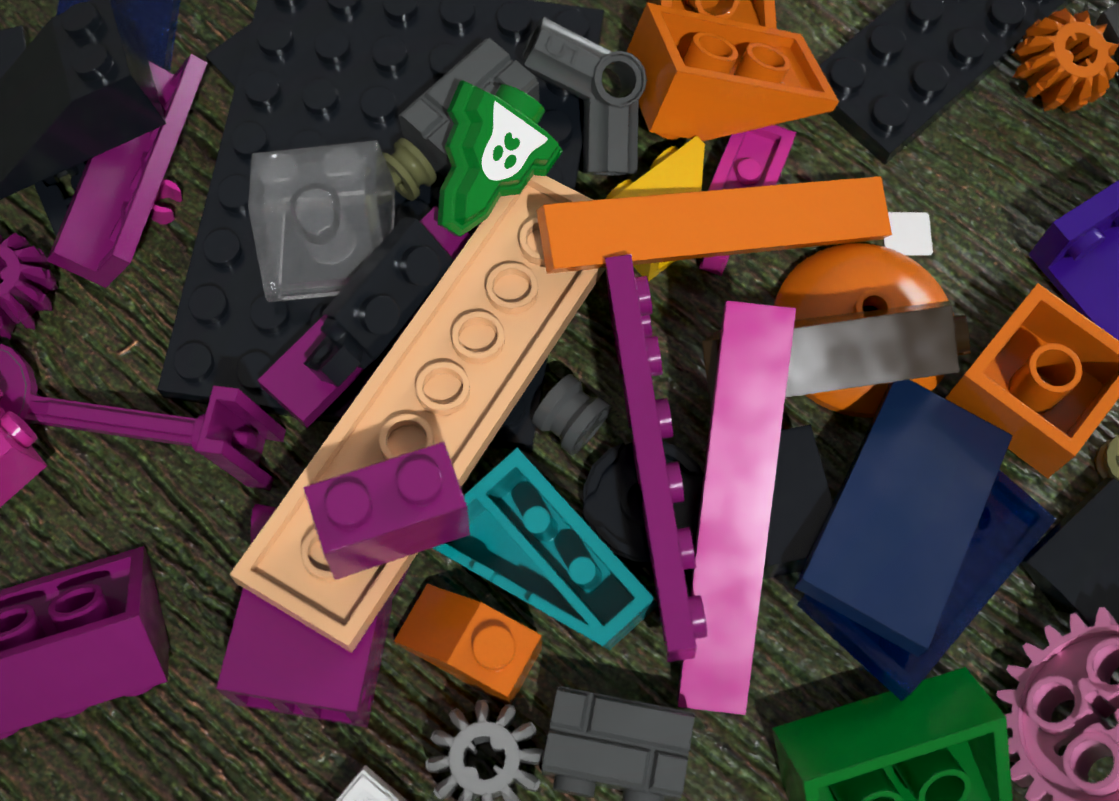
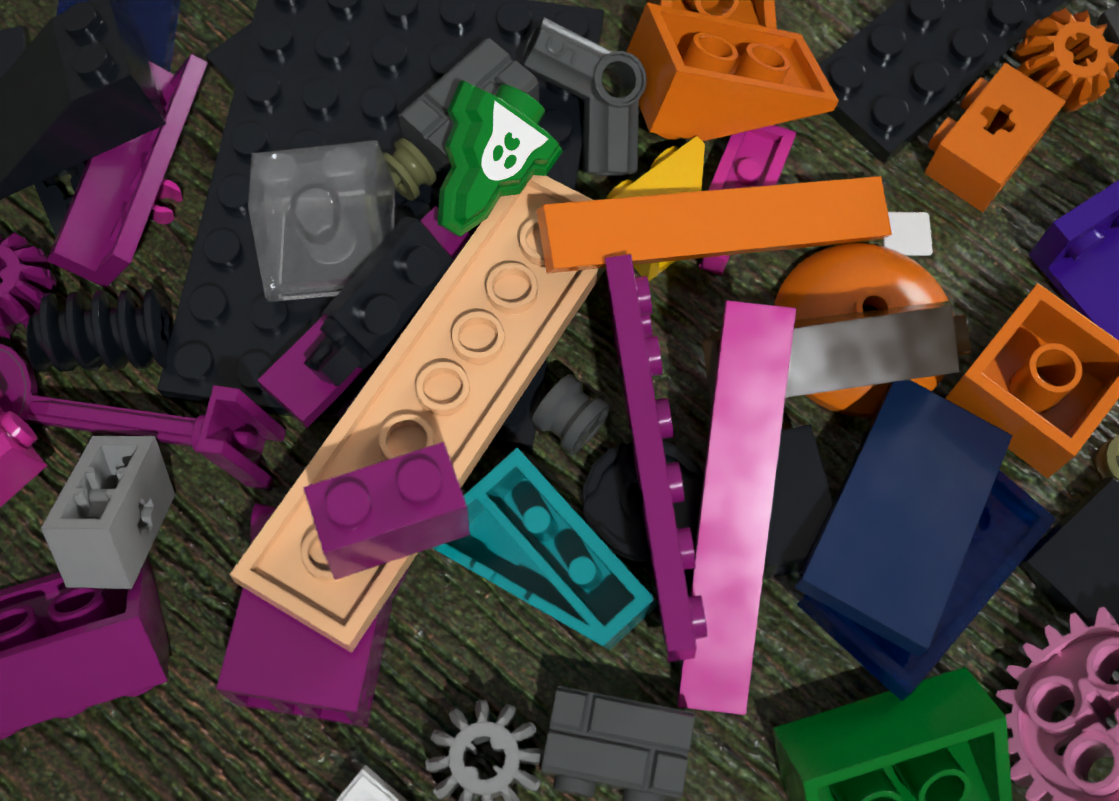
(98, 333): none -> black piece
(109, 512): none -> light grey brick
(471, 642): orange slope -> none
(992, 136): none -> orange brick

